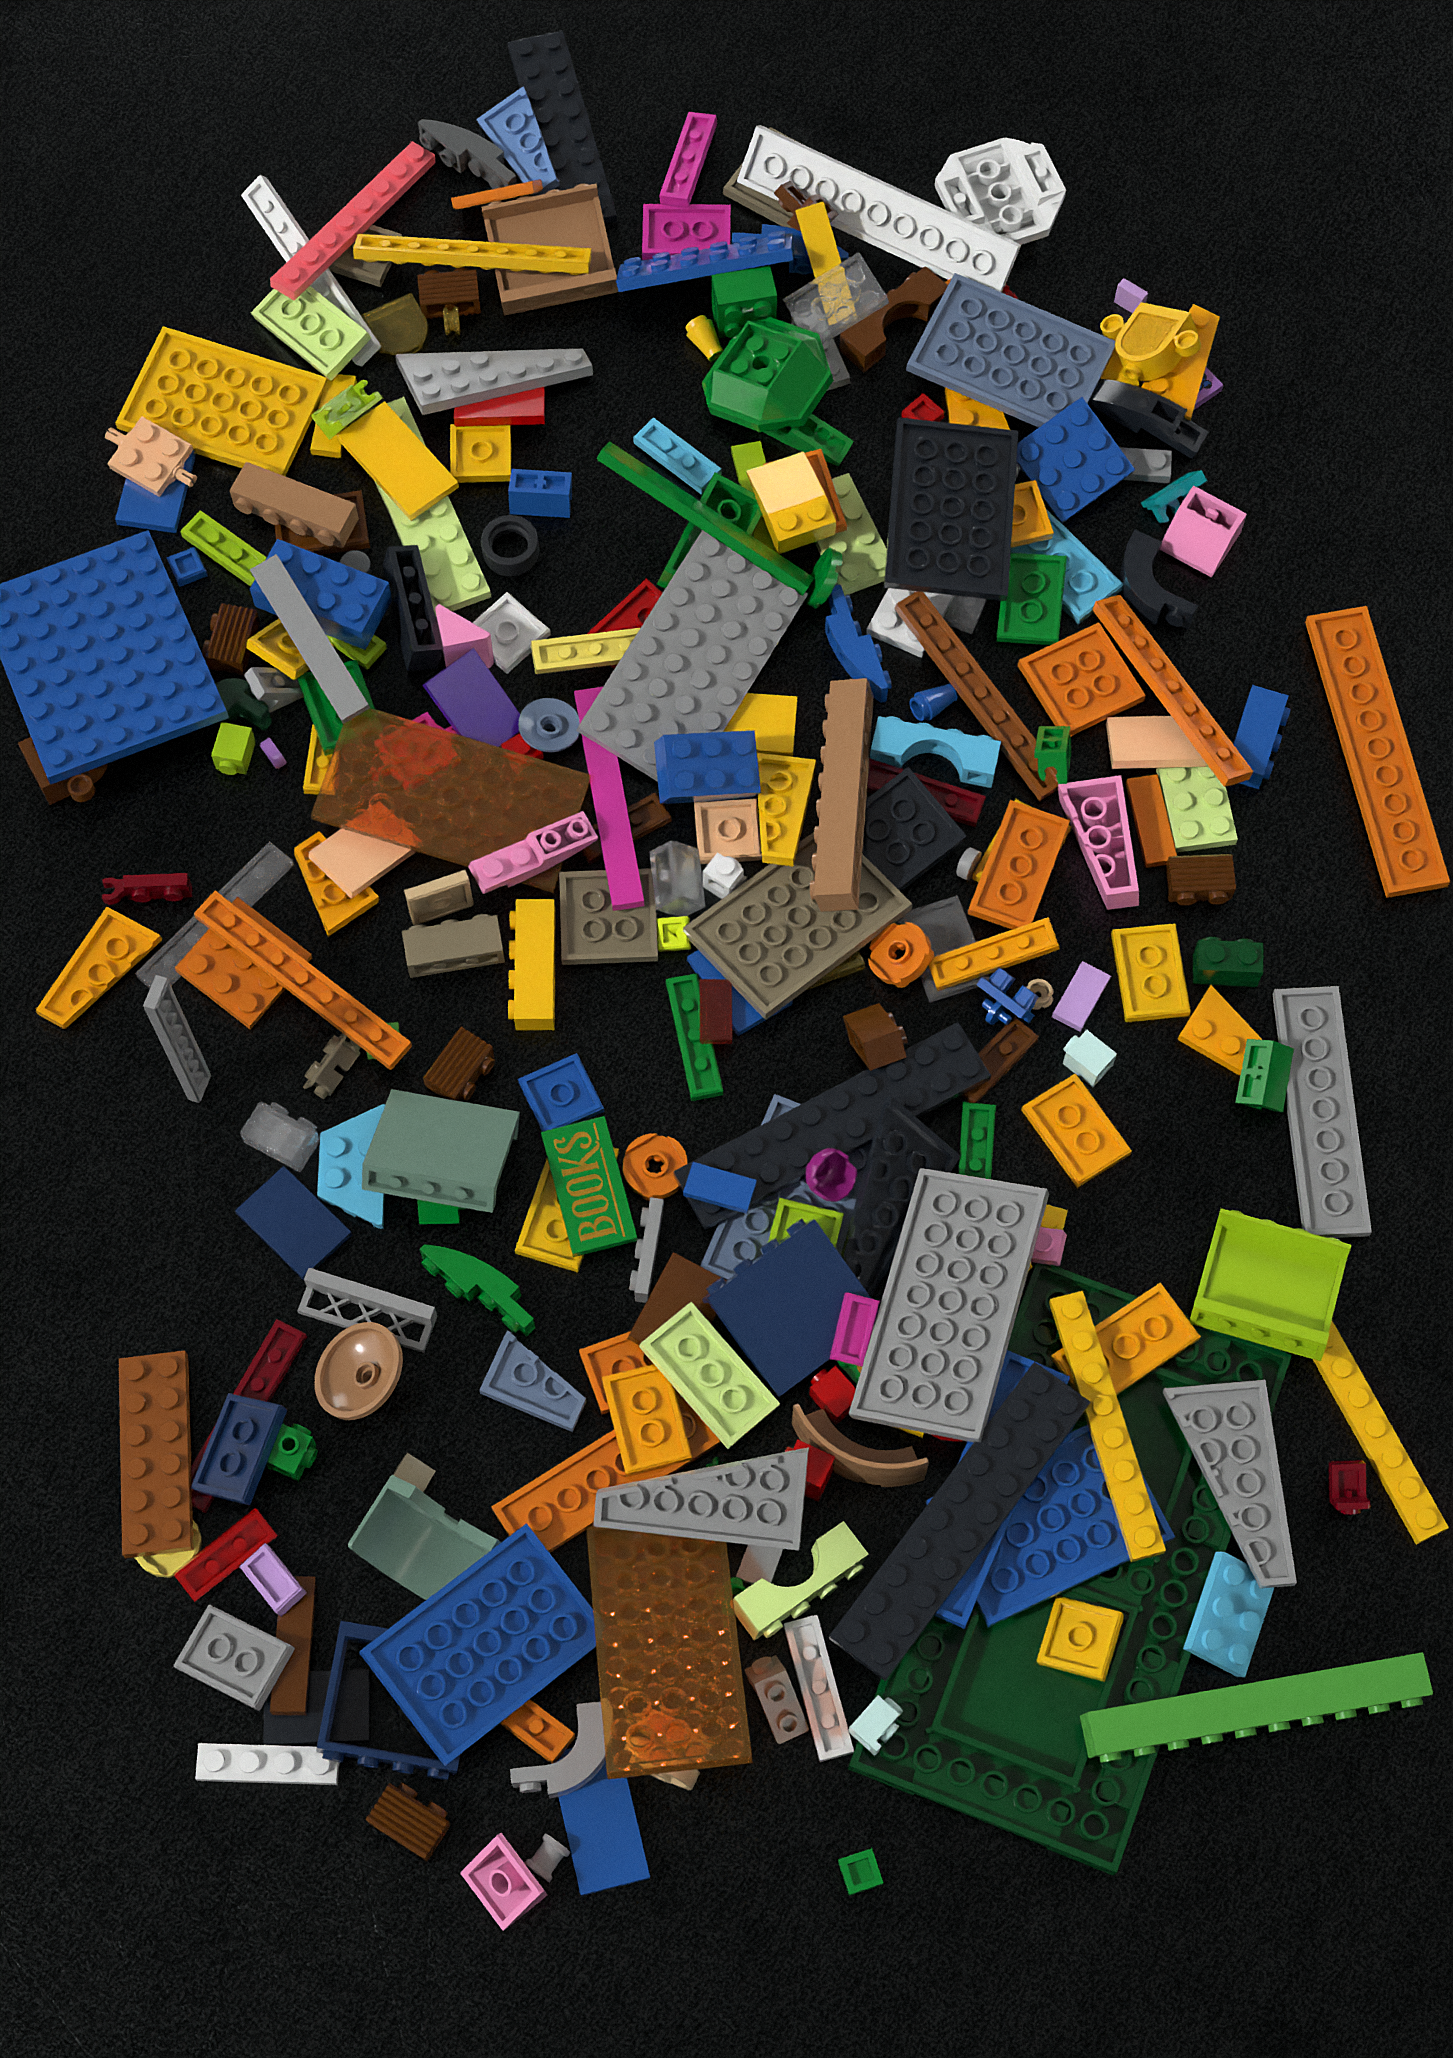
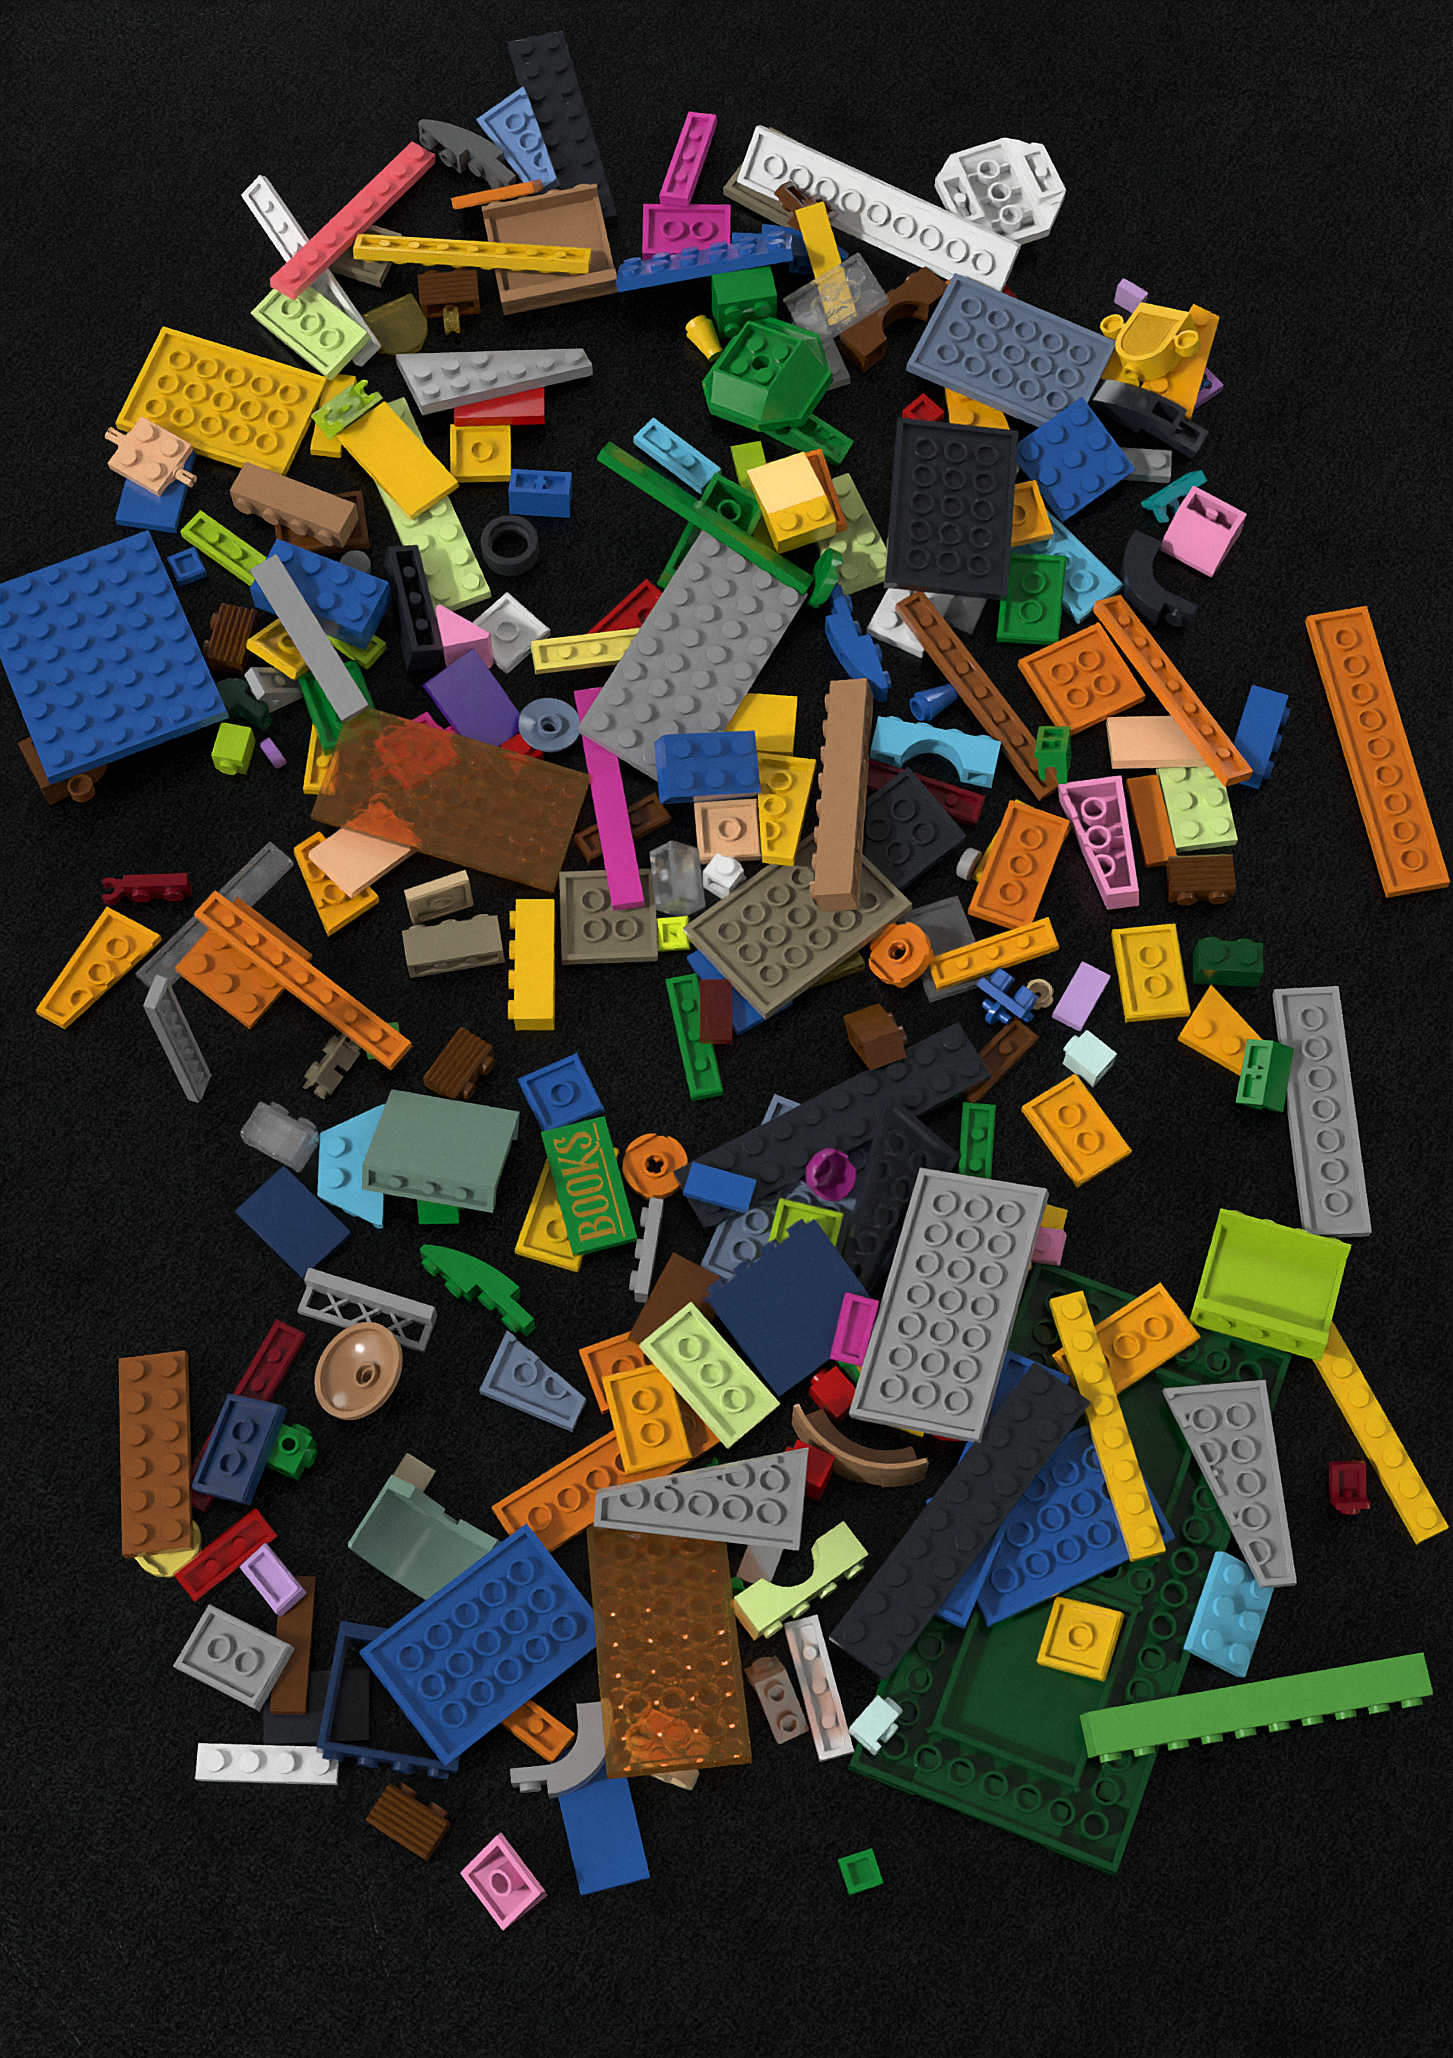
(534, 854): bright pink slope -> none
(547, 1857): light grey bush -> none

